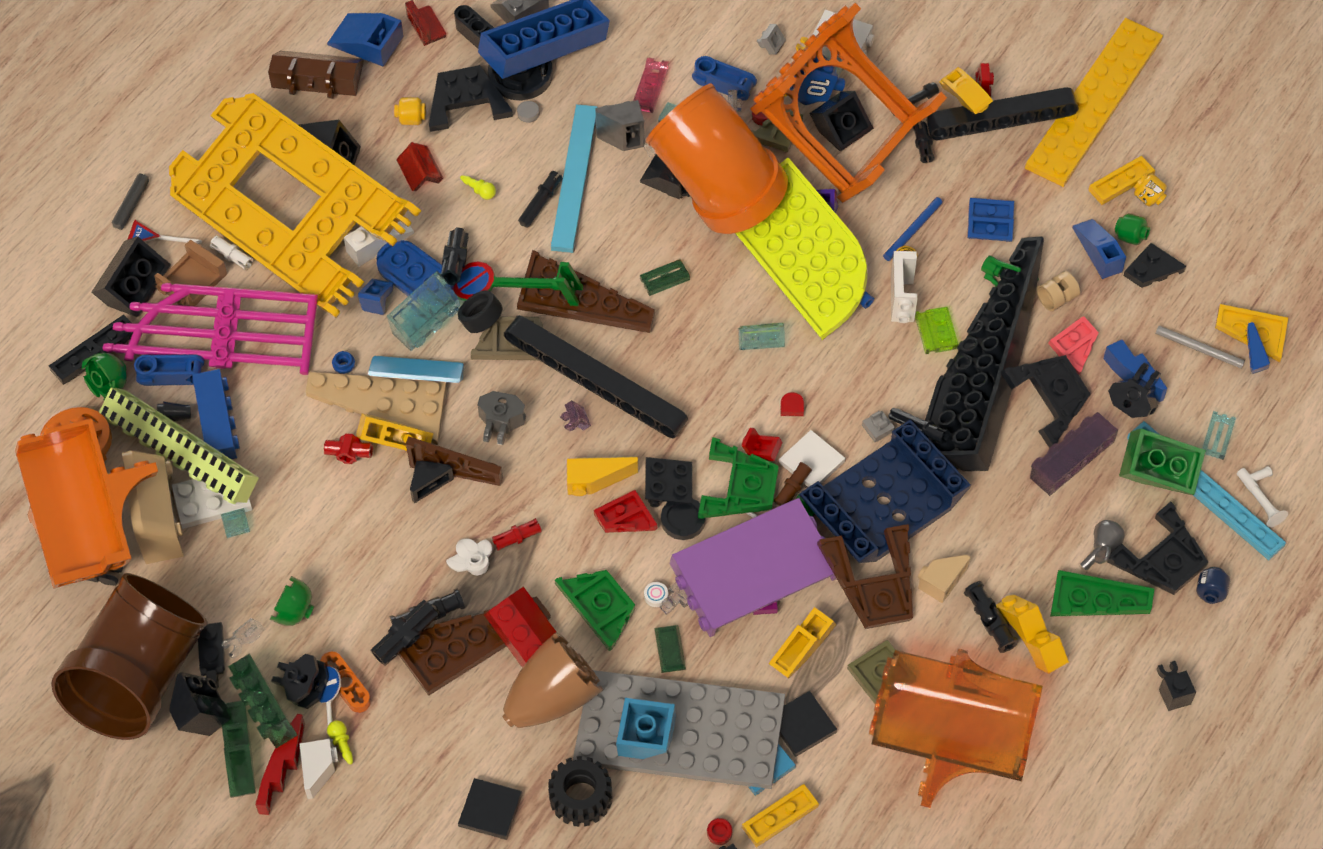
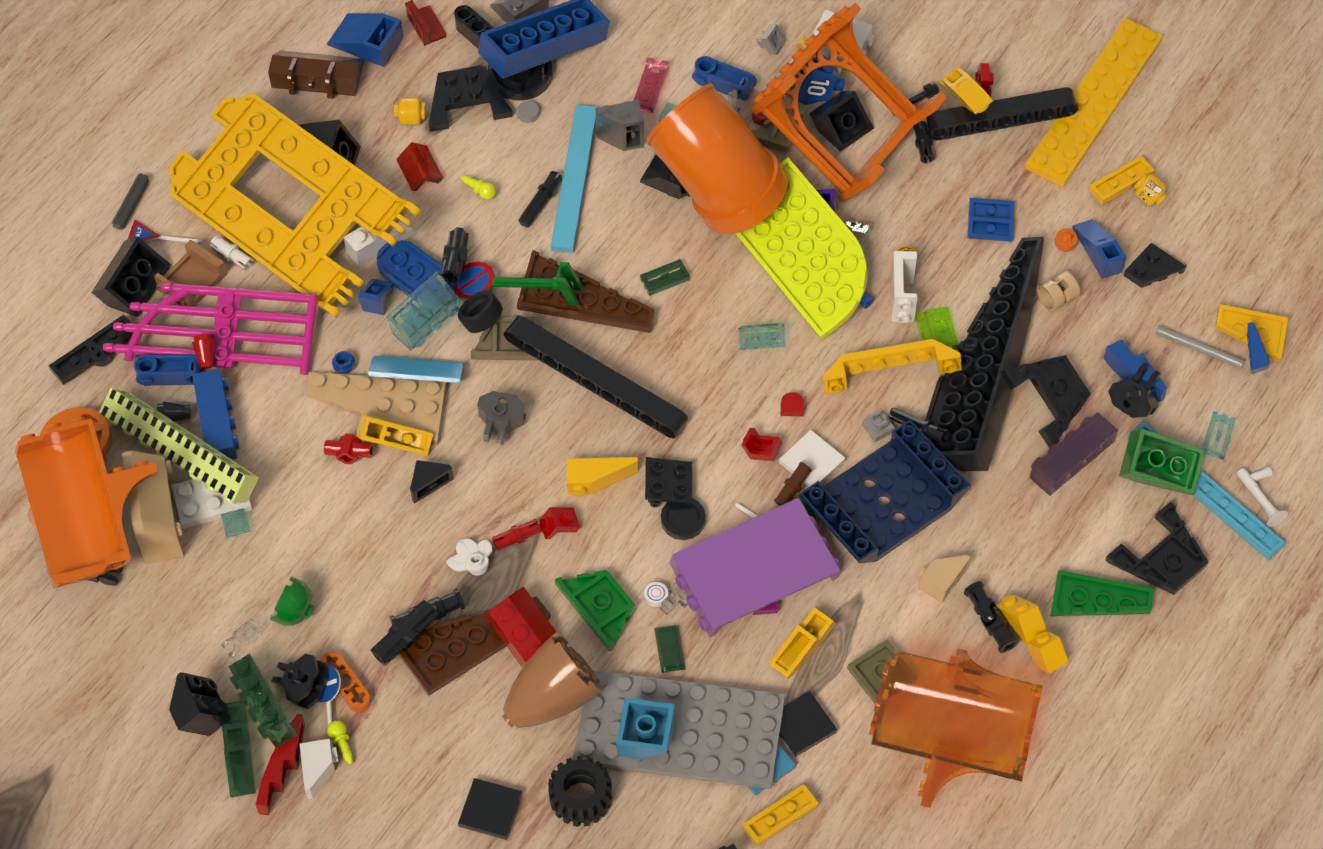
(103, 373): green cylinder -> none
(128, 659): reddish brown cylinder -> none
(204, 350): none -> red cone
(211, 652): black hinge -> none
(462, 465): reddish brown wing -> none
(559, 520): none -> red bracket
(577, 416): tile -> none
(625, 515): red wing -> none
(719, 831): red tile -> none
(750, 483): green wing -> none
(859, 225): none -> tile
(877, 599): reddish brown wing -> none
(899, 355): none -> yellow slope
(913, 228): blue bar -> none
(994, 267): green plant -> none
(1066, 240): none -> orange tile
(1075, 342): coral wing -> none
(1107, 537): flat silver piece -> none
(1132, 229): green head -> none
(1175, 687): black brick -> none
(1213, 585): dark blue head -> none

